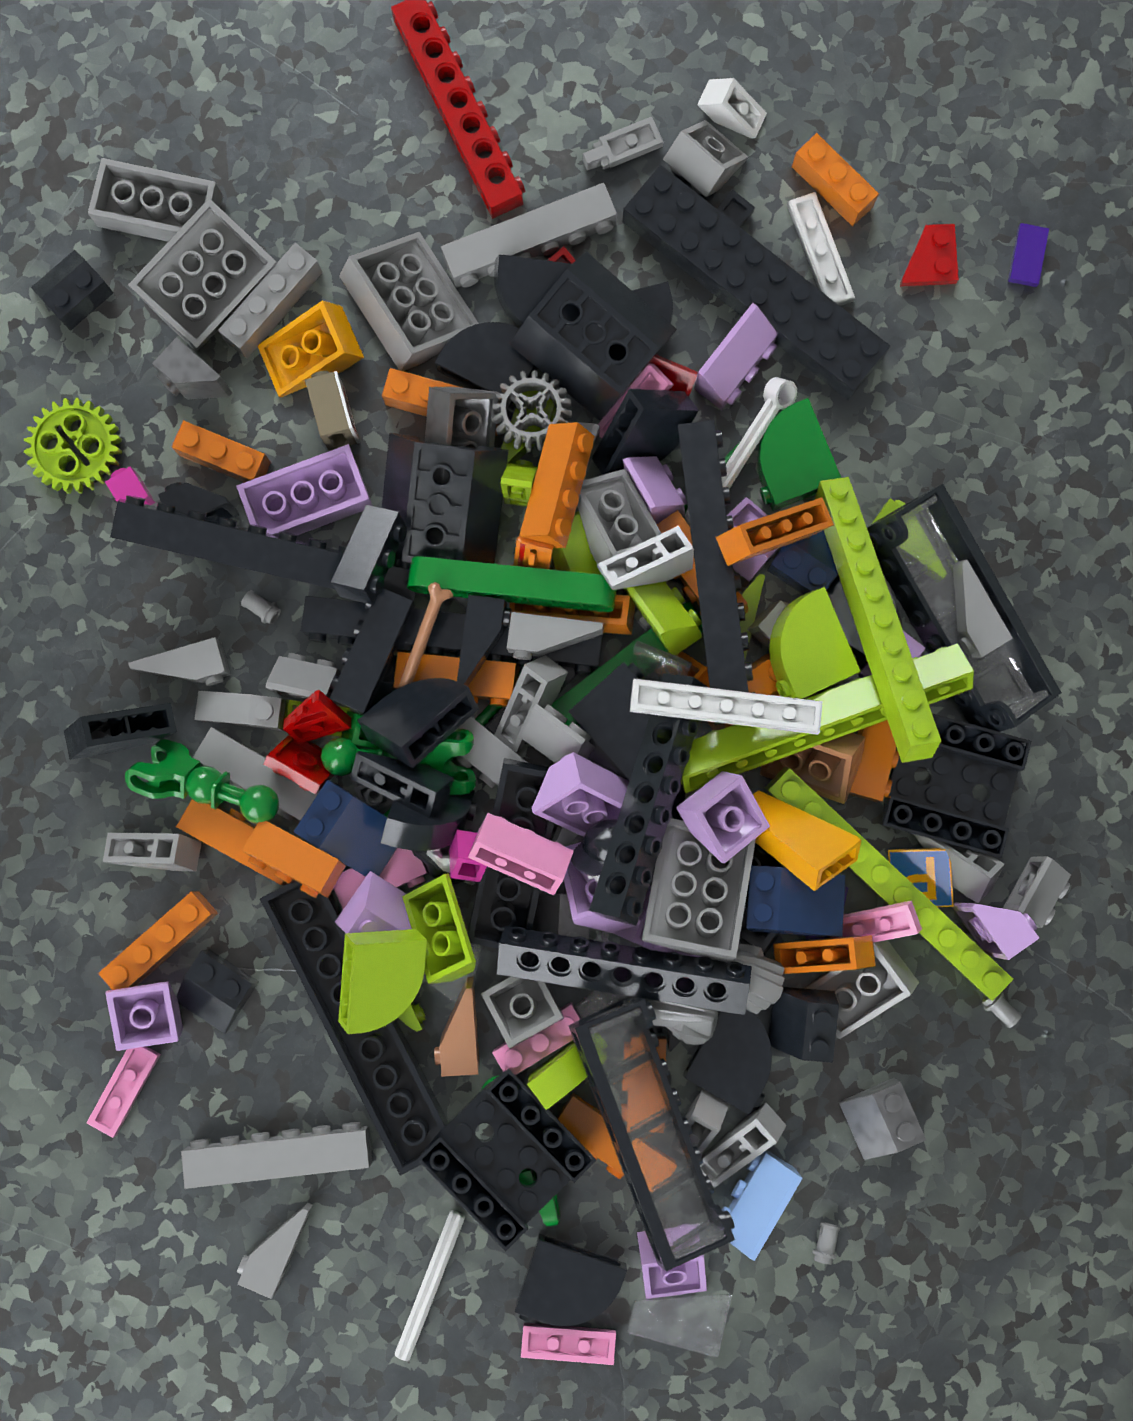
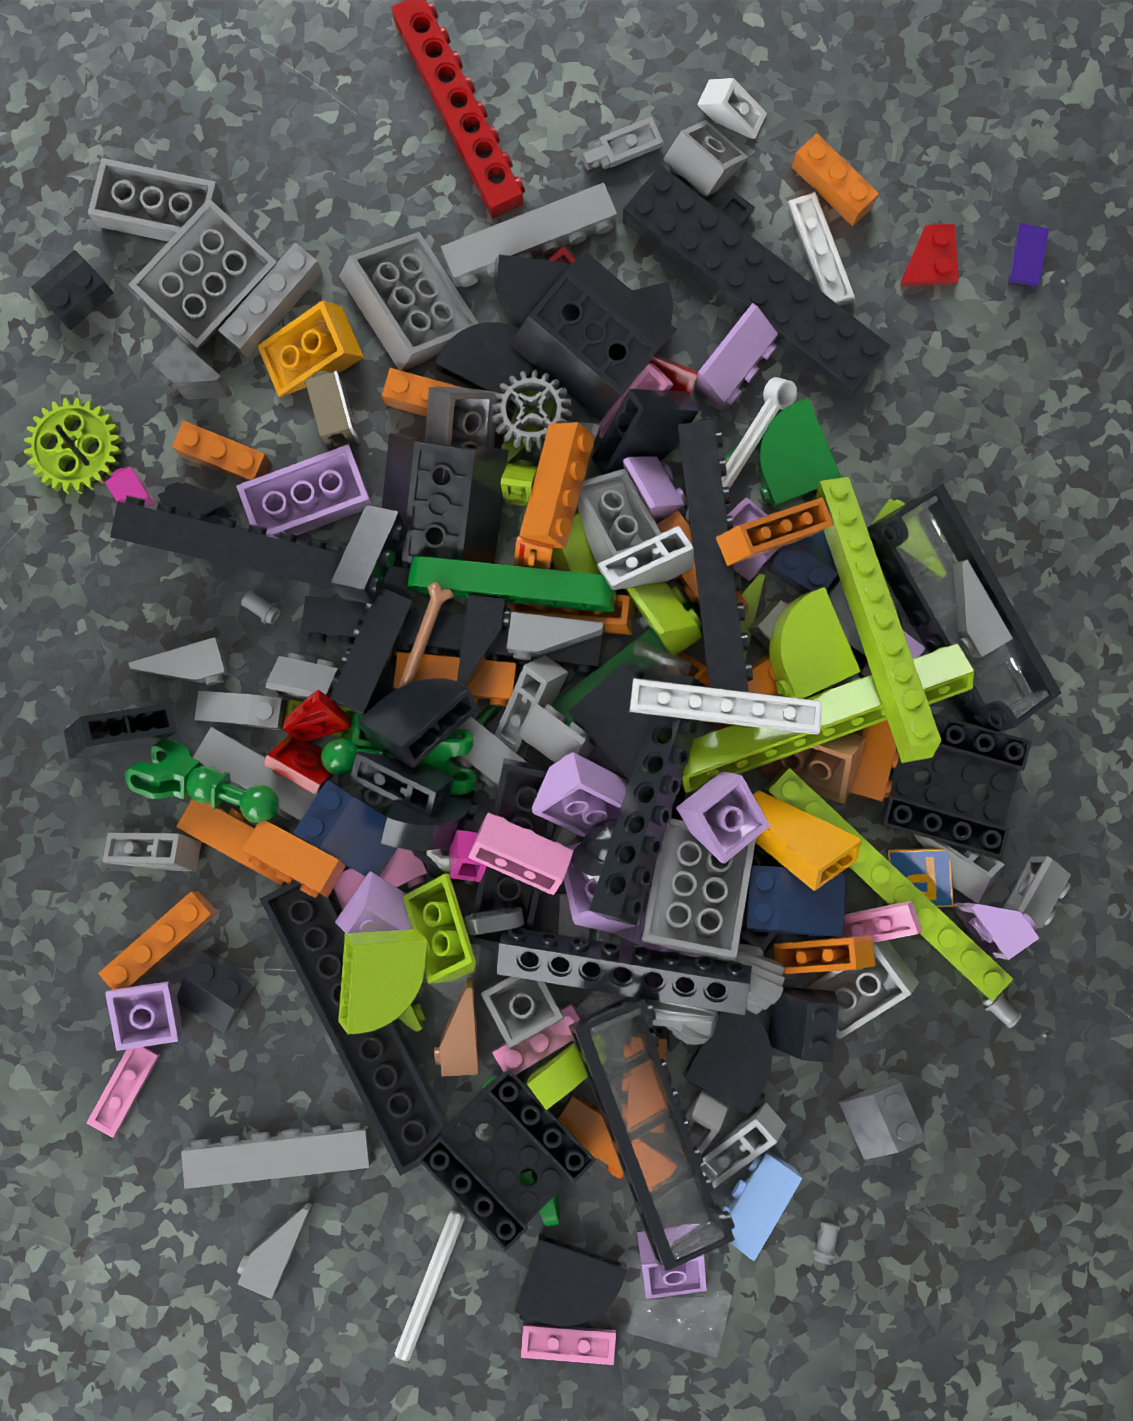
(494, 920): none -> dark grey beam

